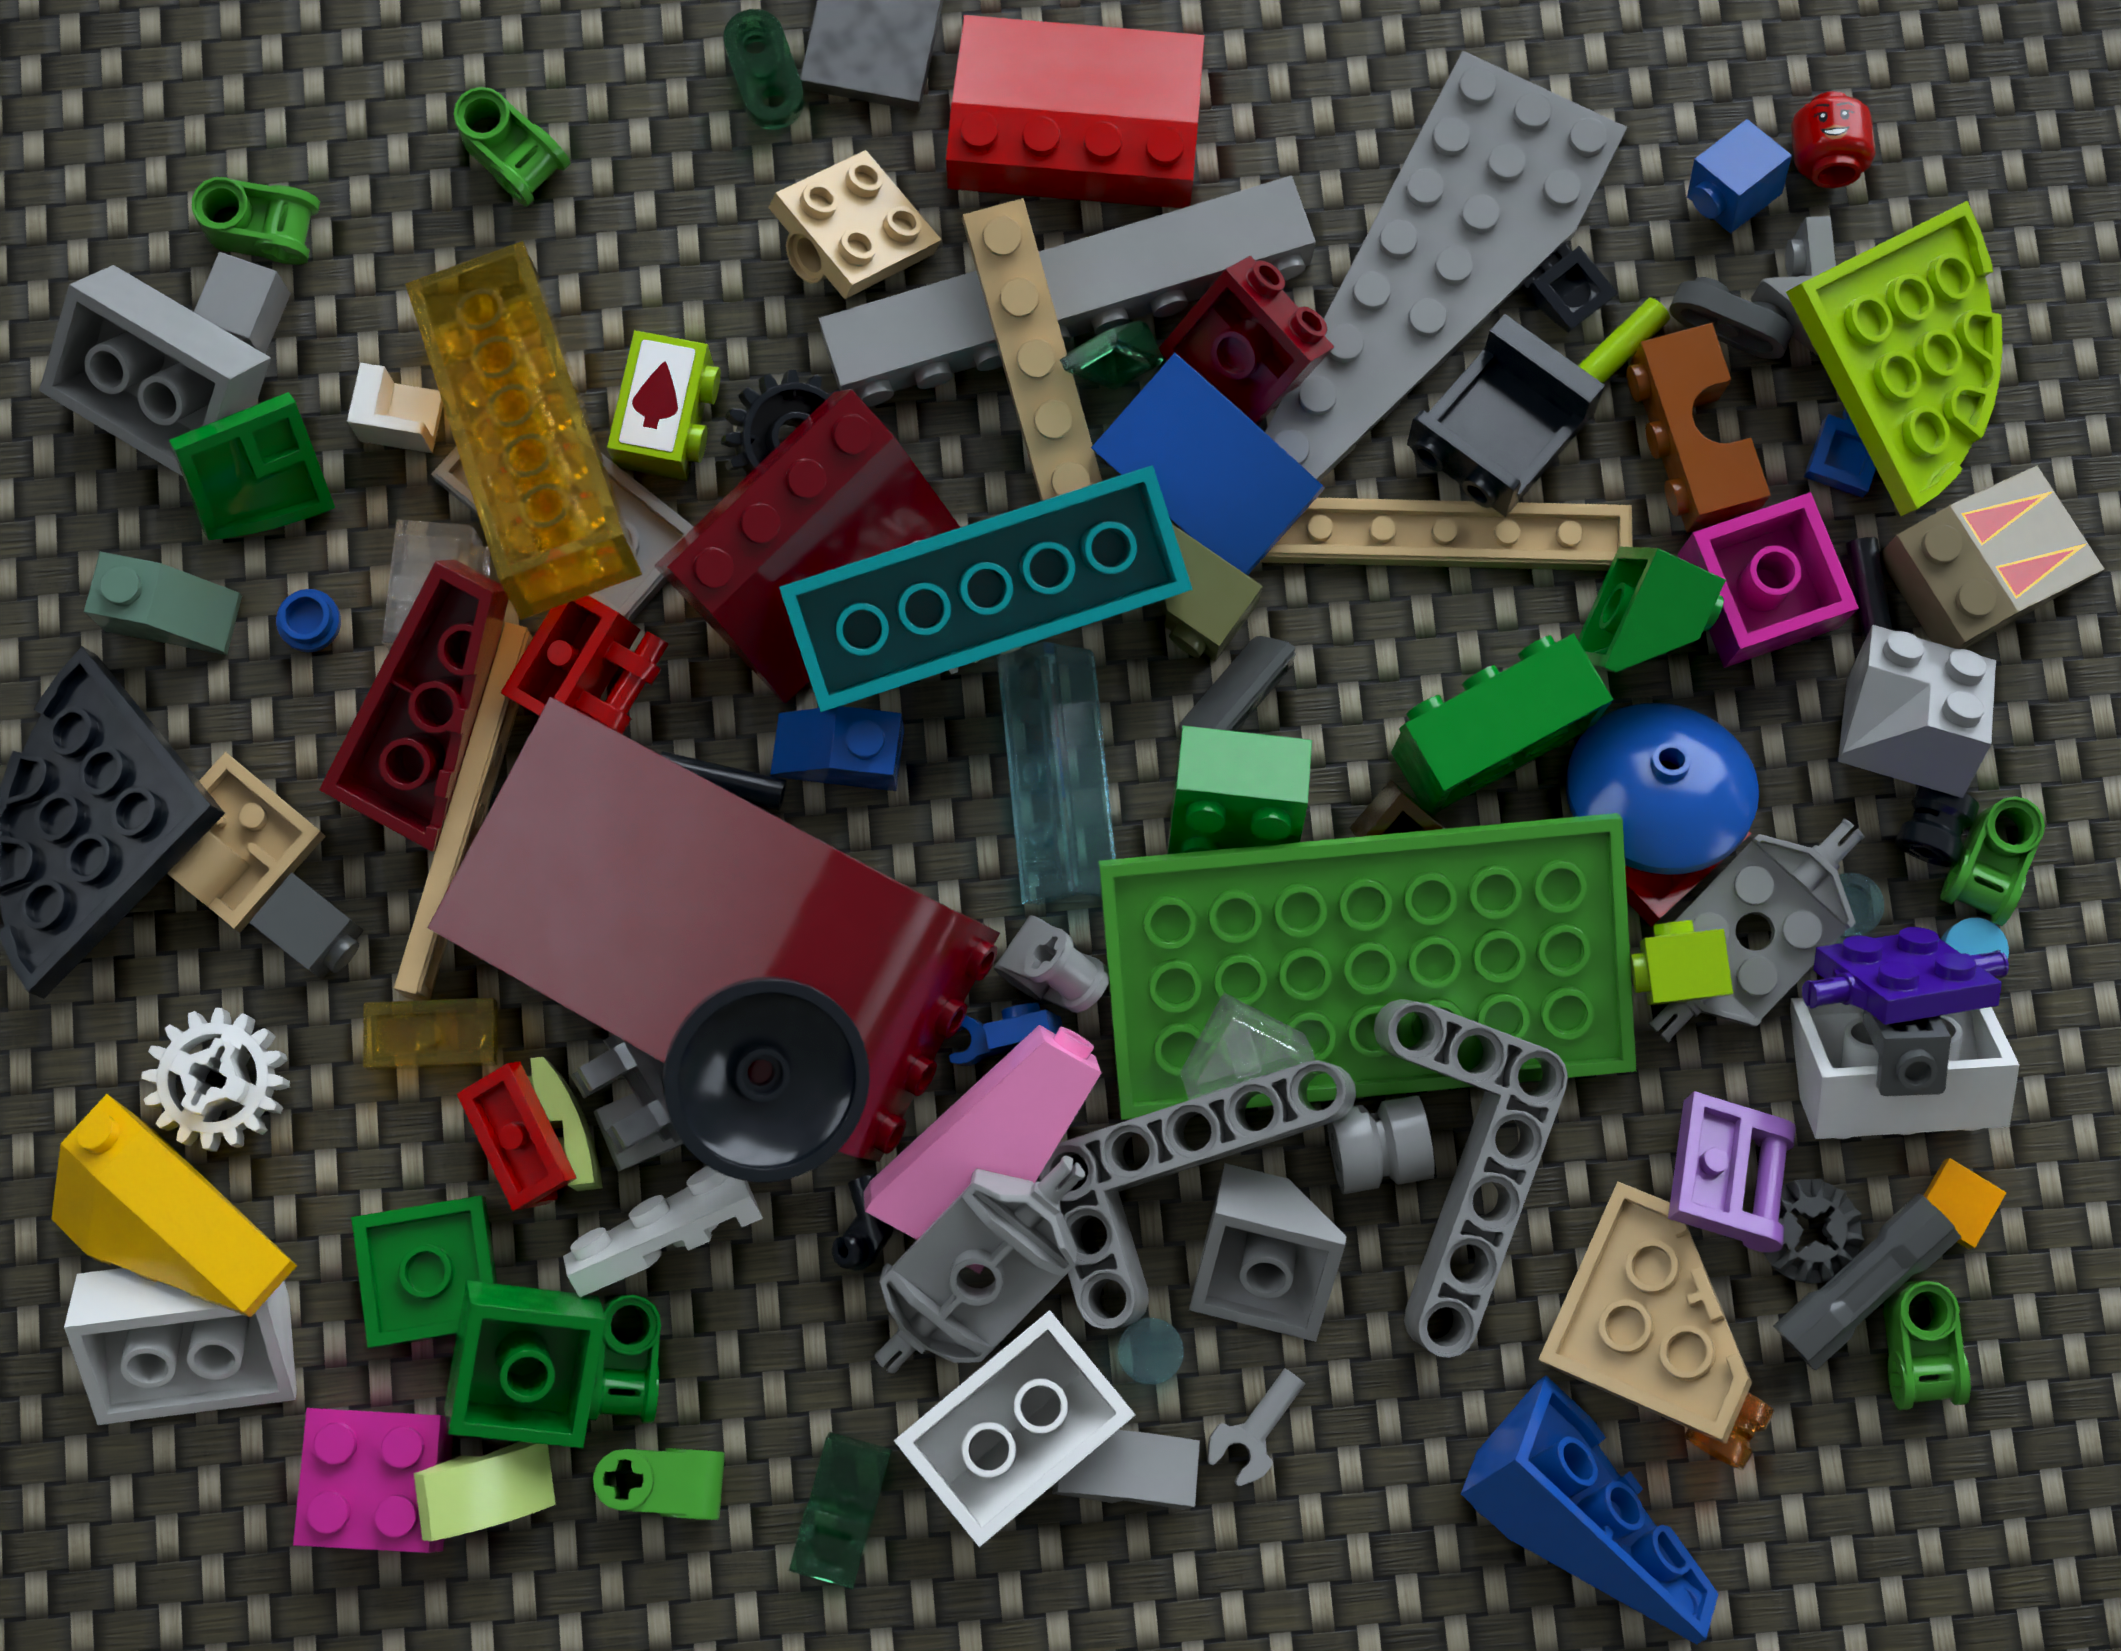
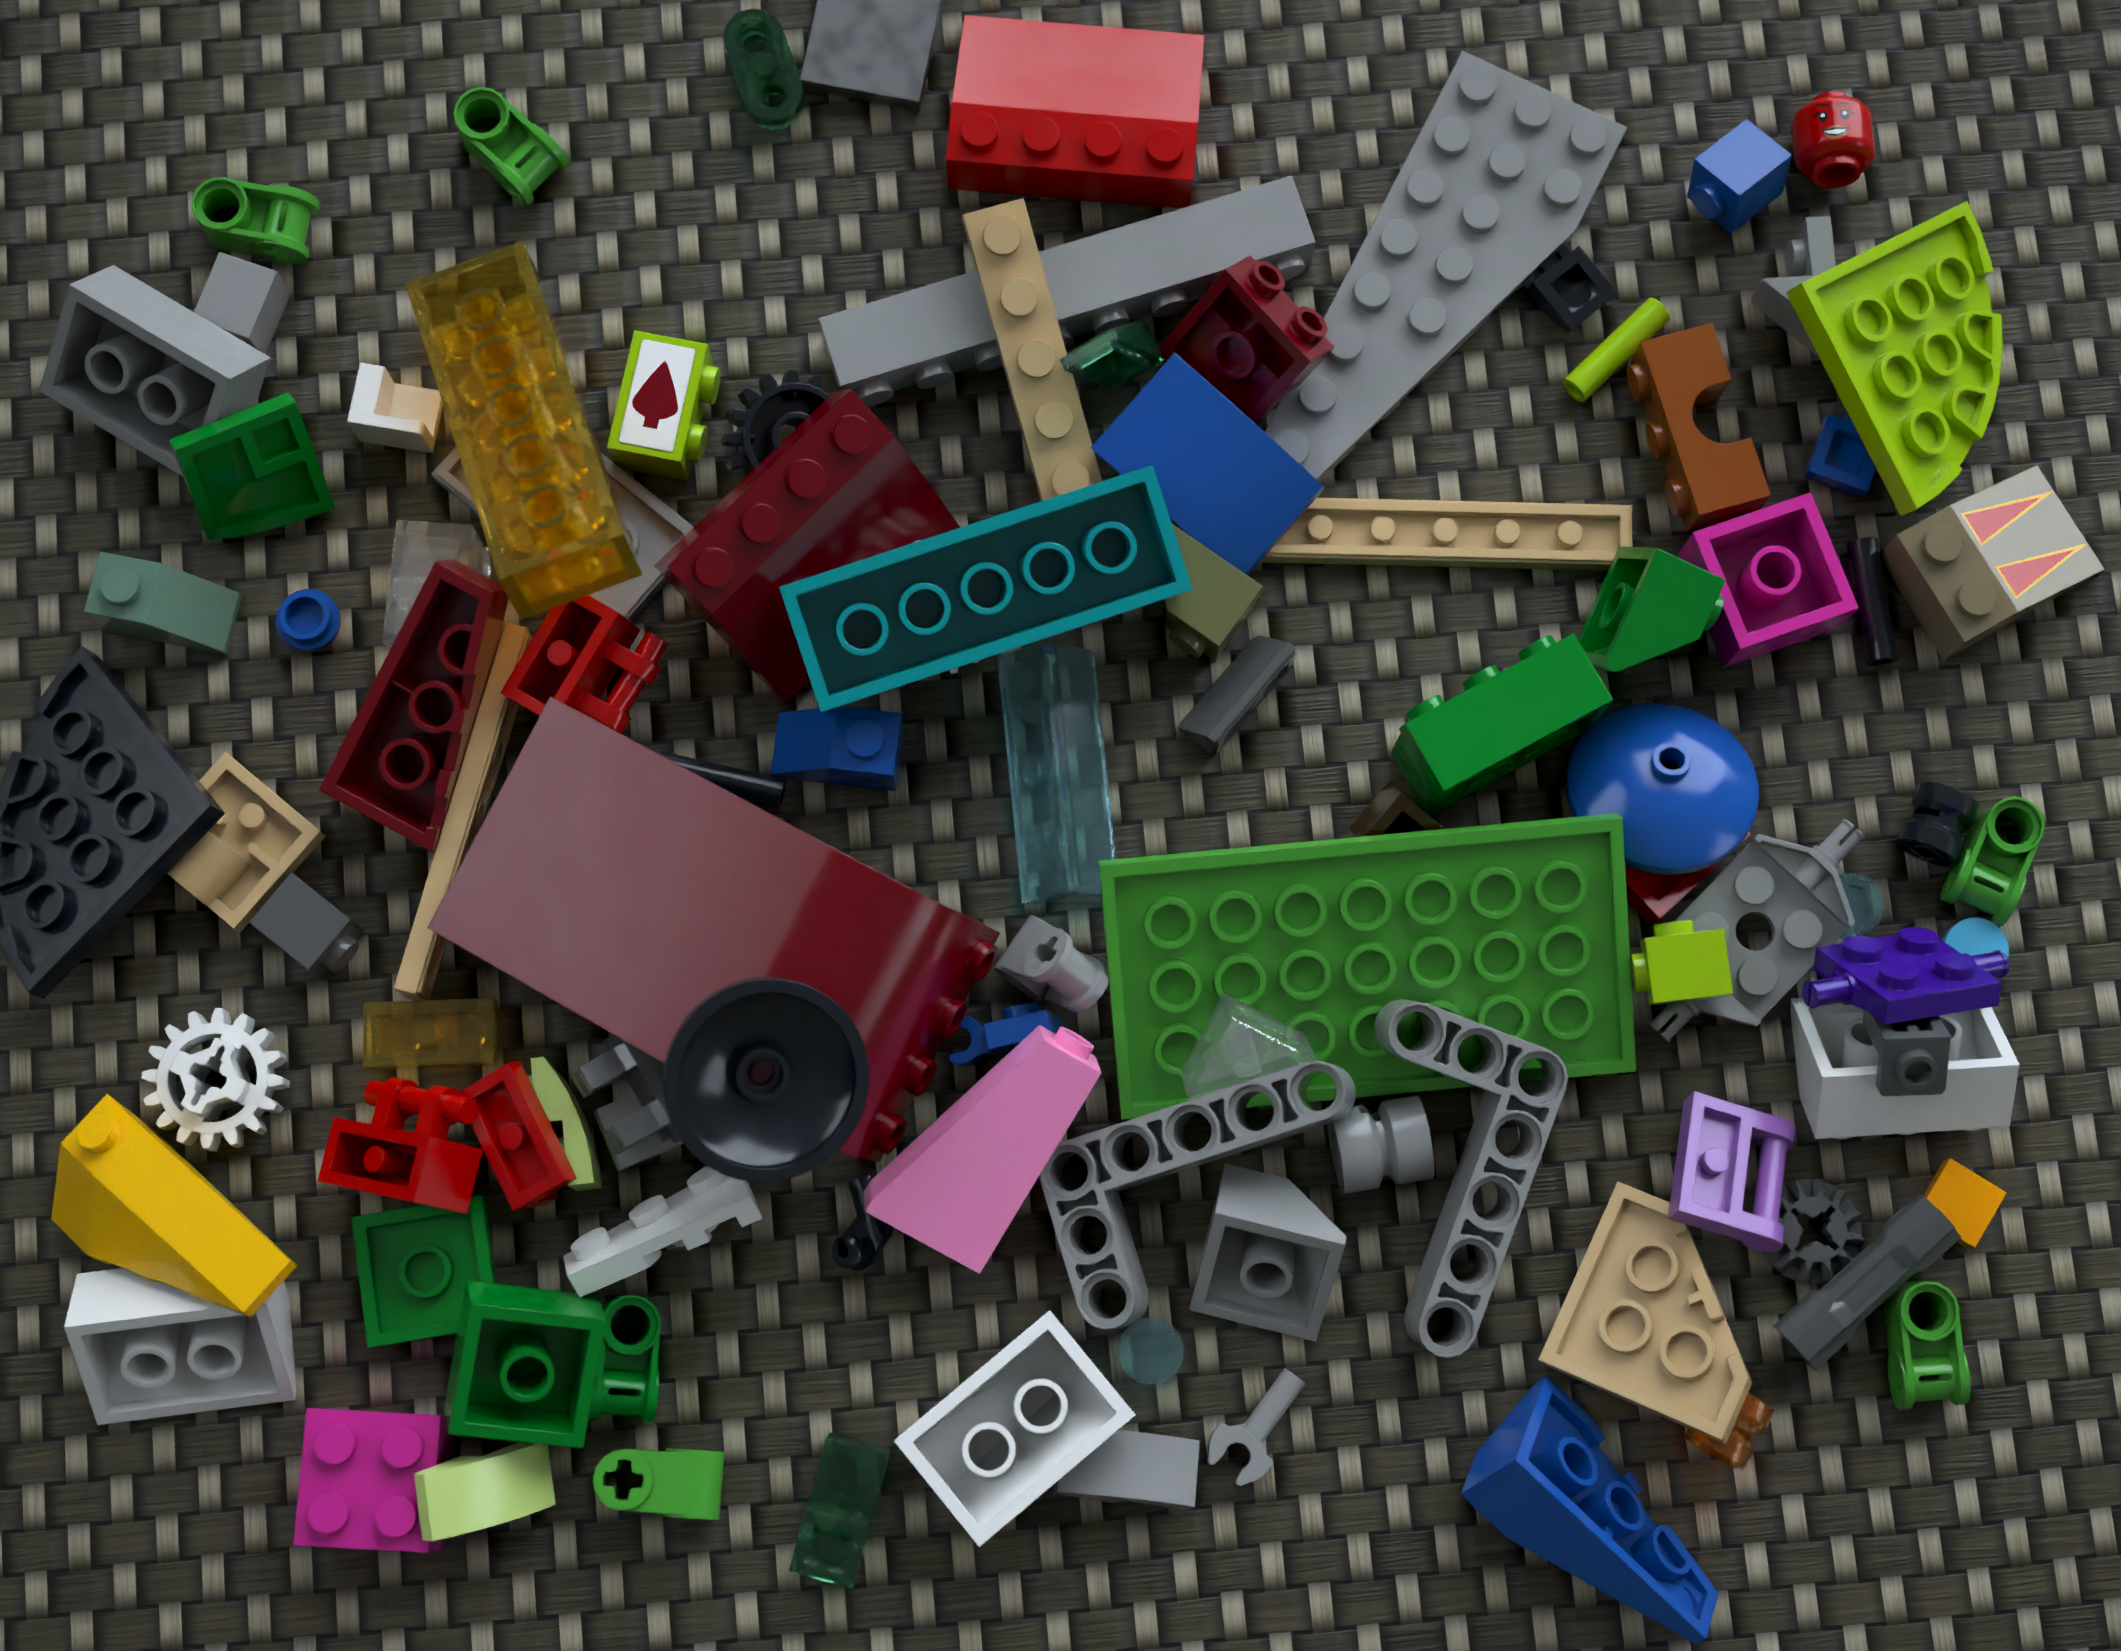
(402, 1163): none -> red brick
(851, 226): tan plate -> none
(993, 1223): light grey plate -> none
(1238, 790): brick -> none
(1505, 417): black panel -> none
(1748, 326): dark grey plate -> none
(1918, 711): light grey slope -> none

